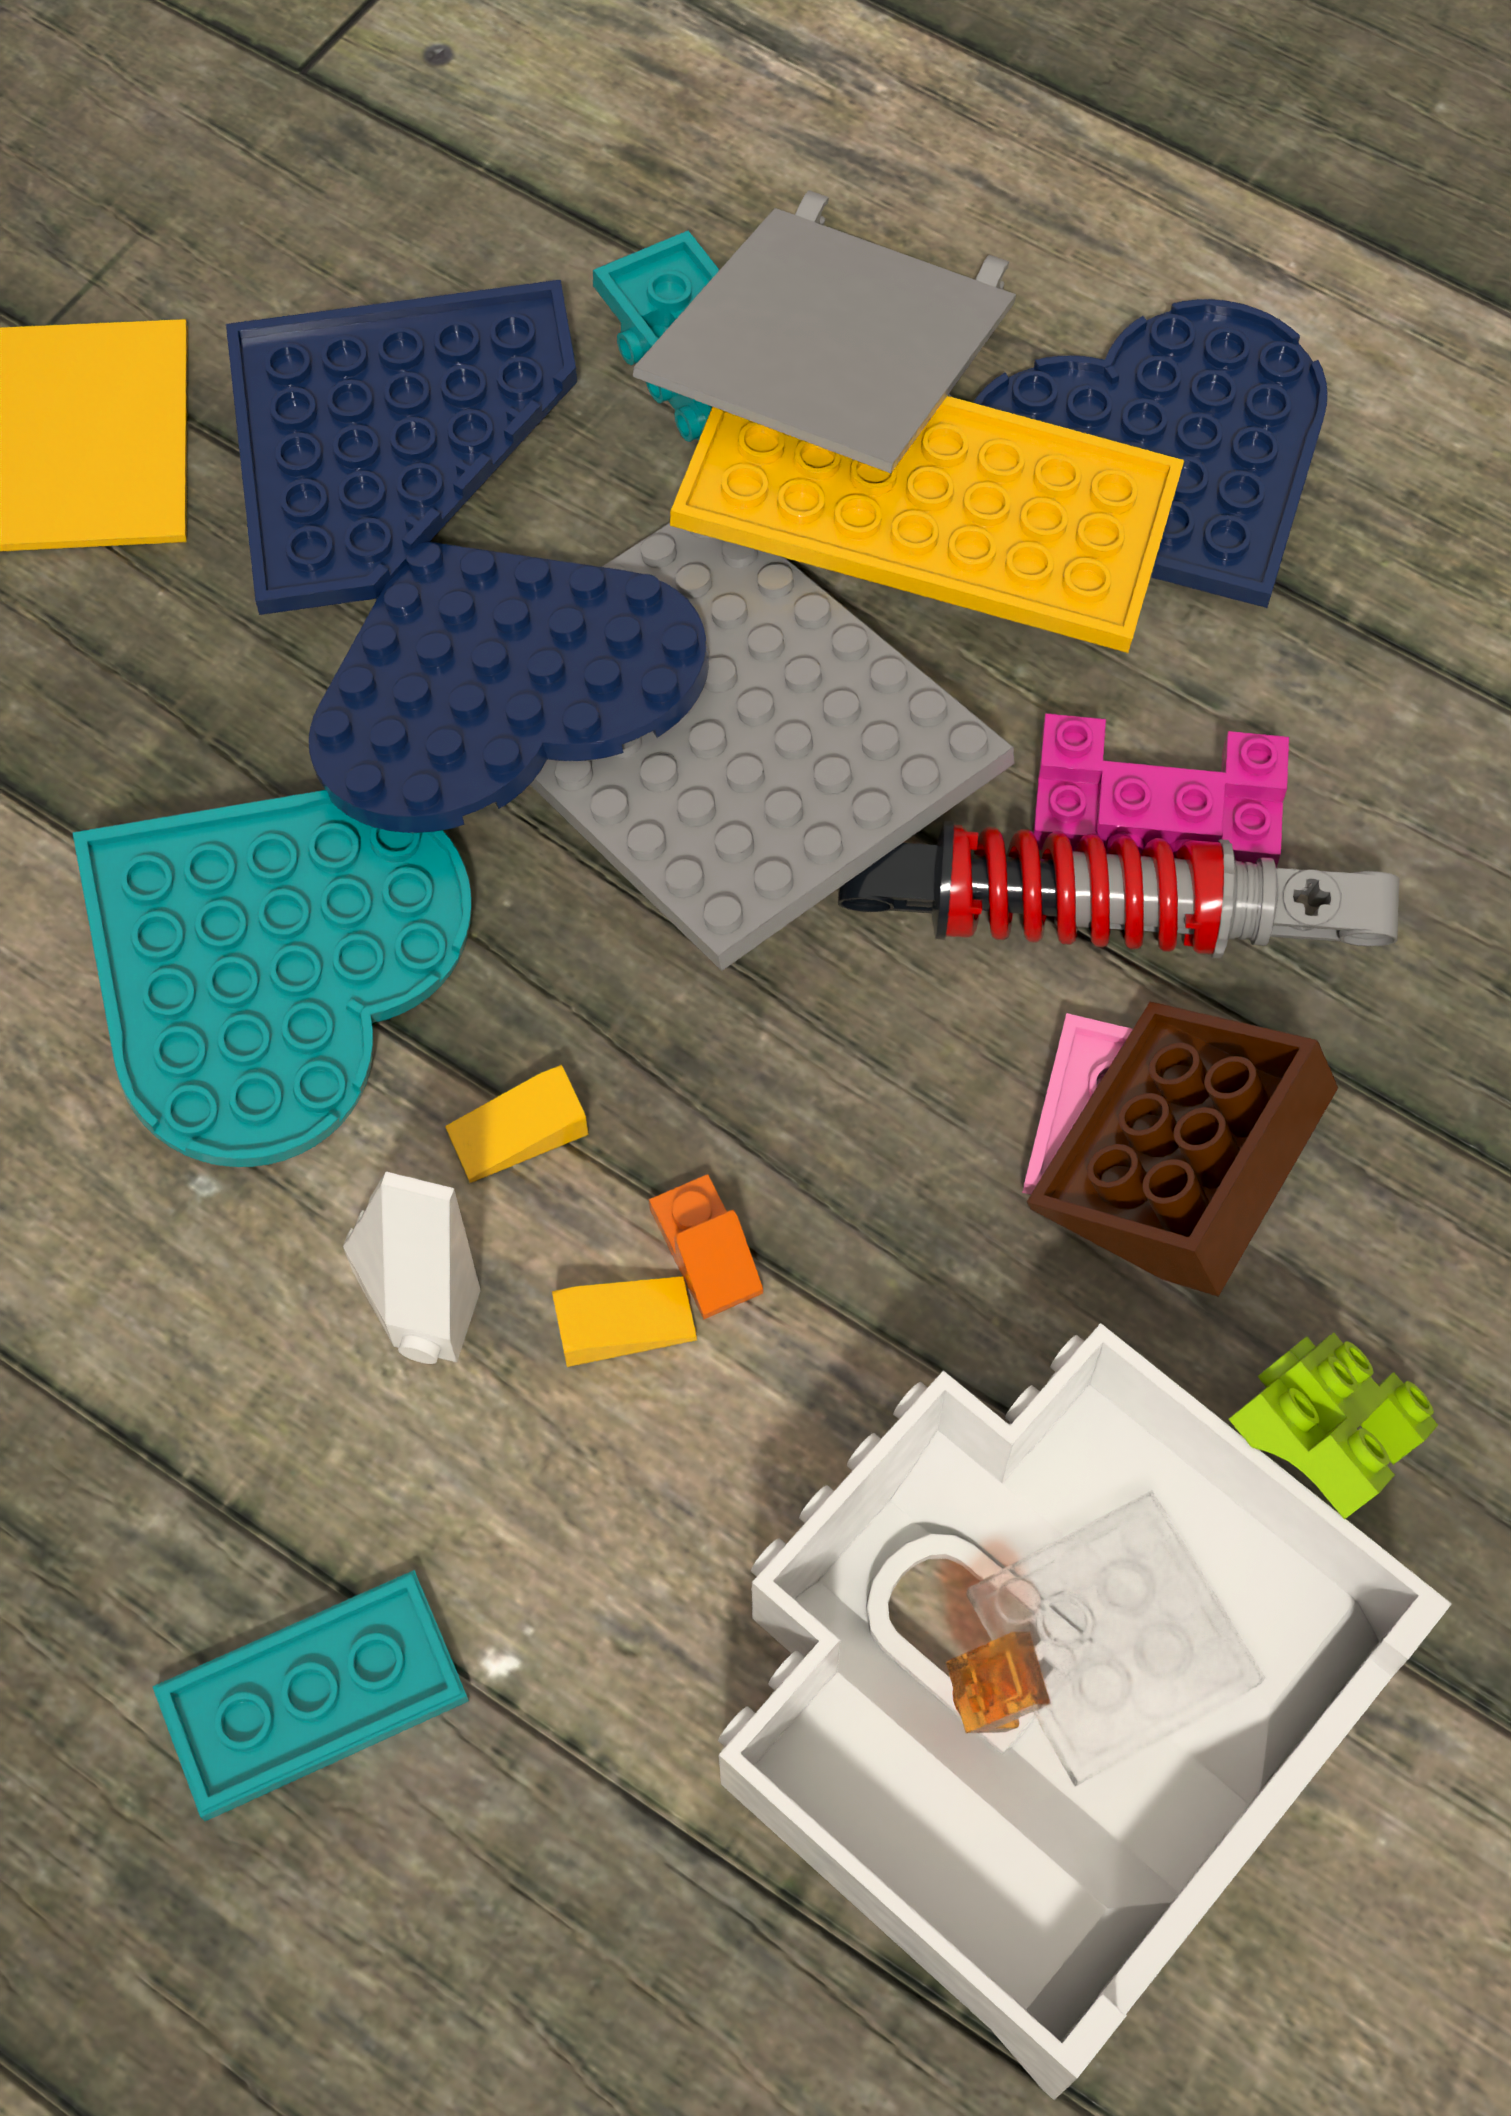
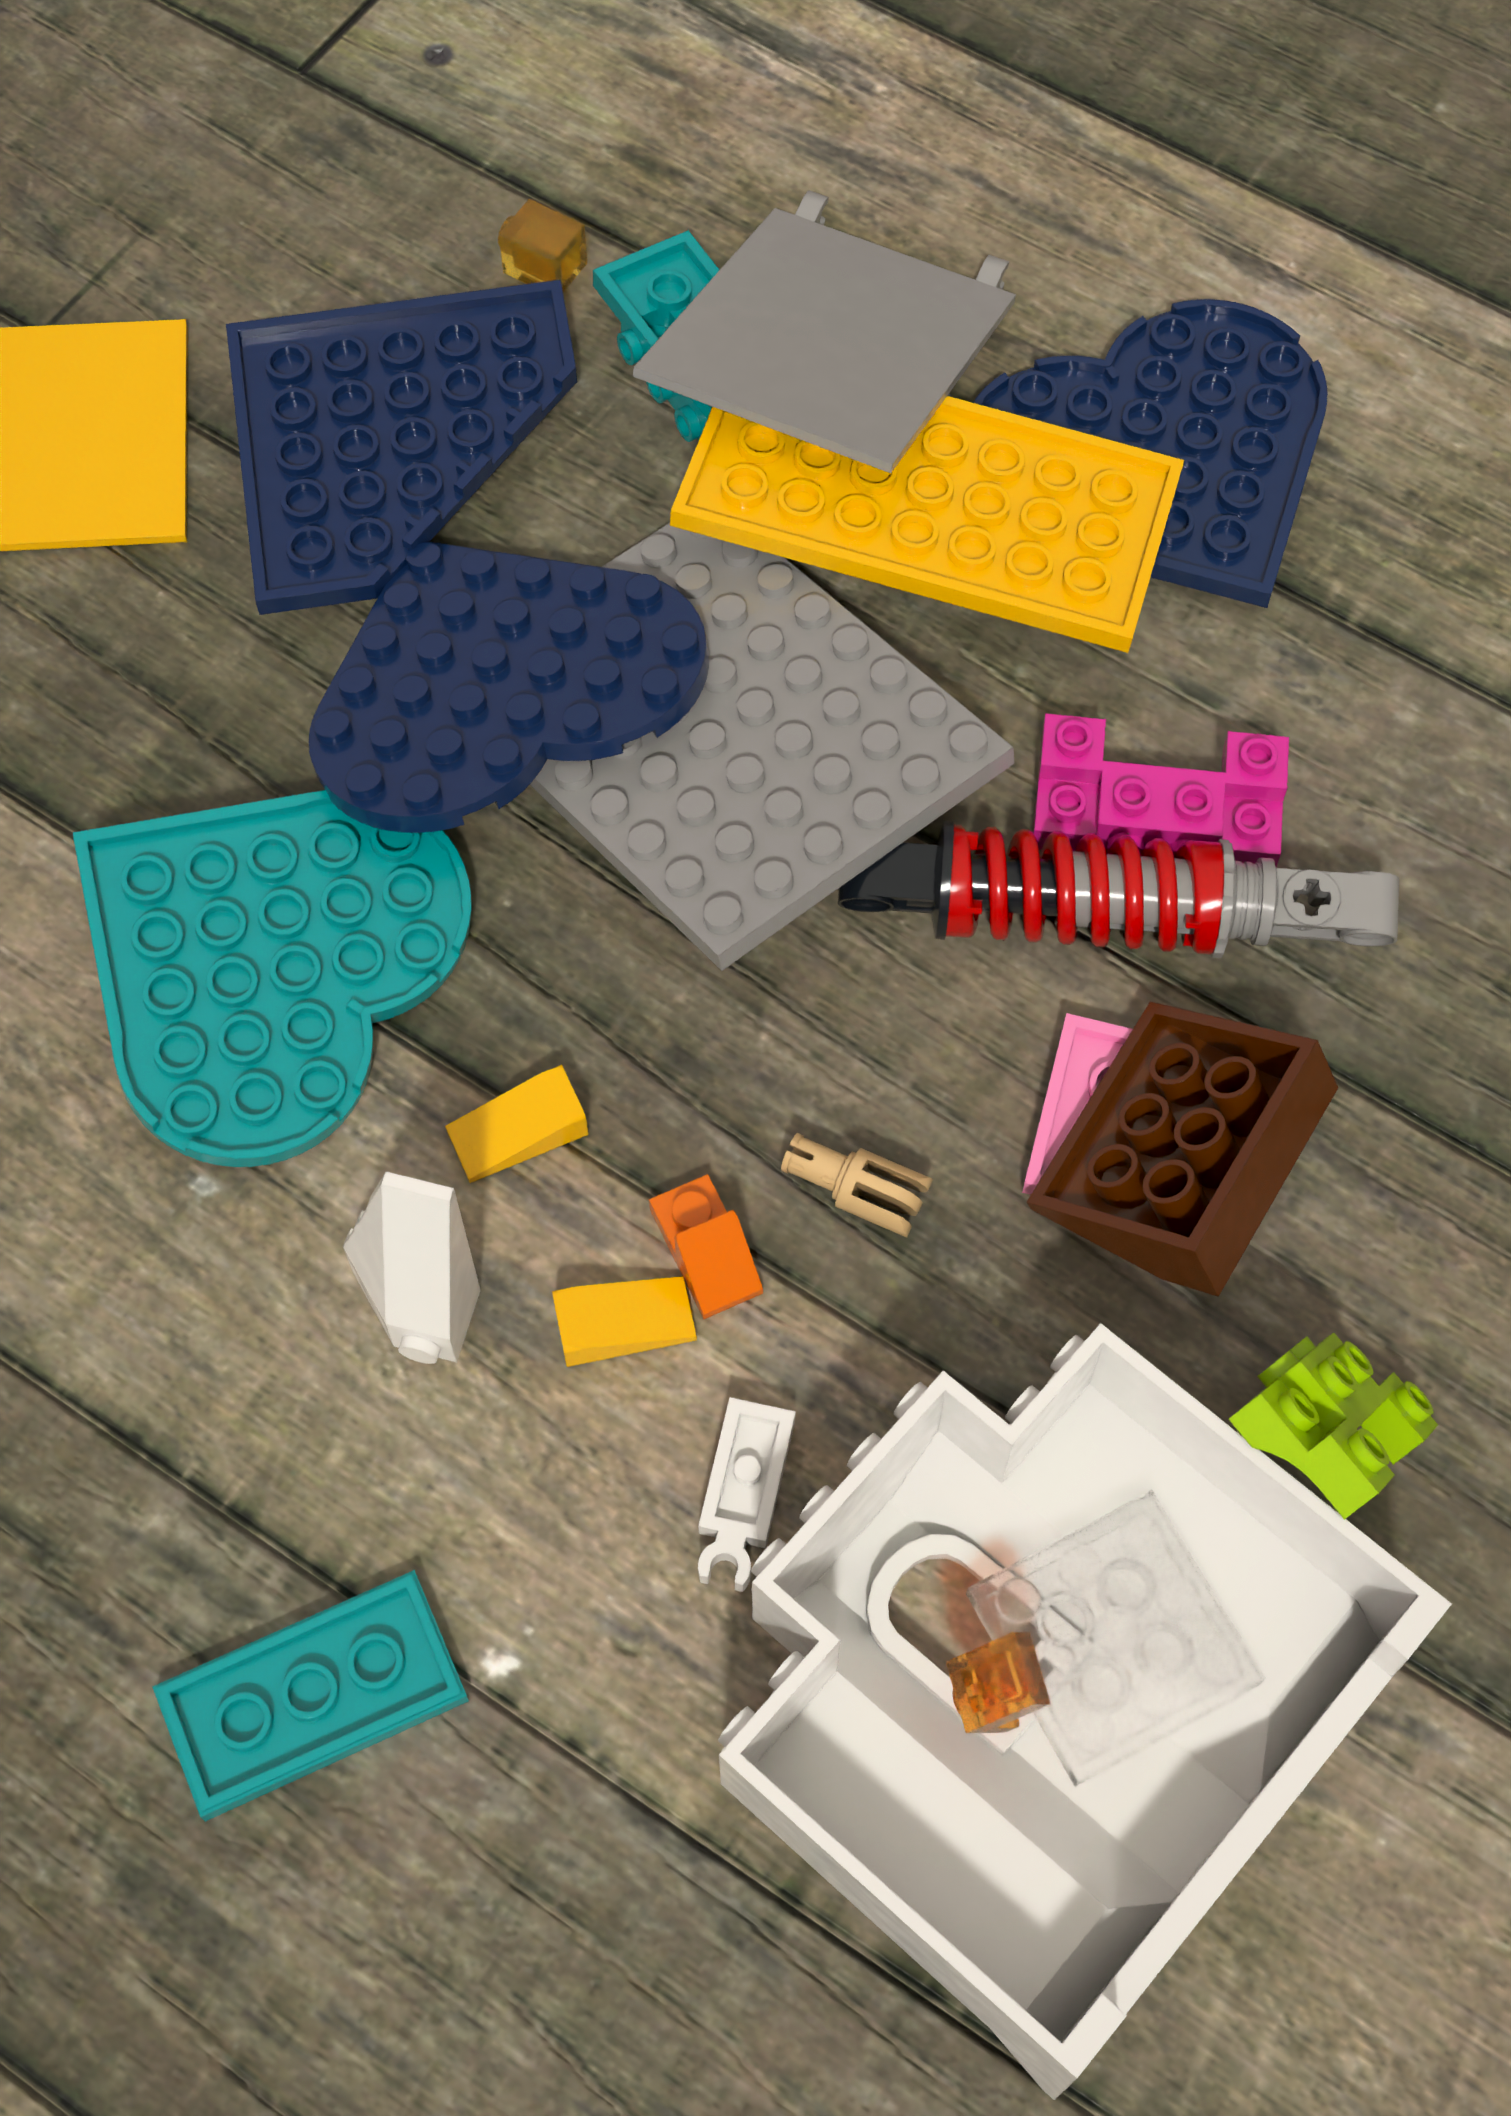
(542, 245): none -> clear yellow brick
(744, 1485): none -> white plate
(851, 1177): none -> tan arm

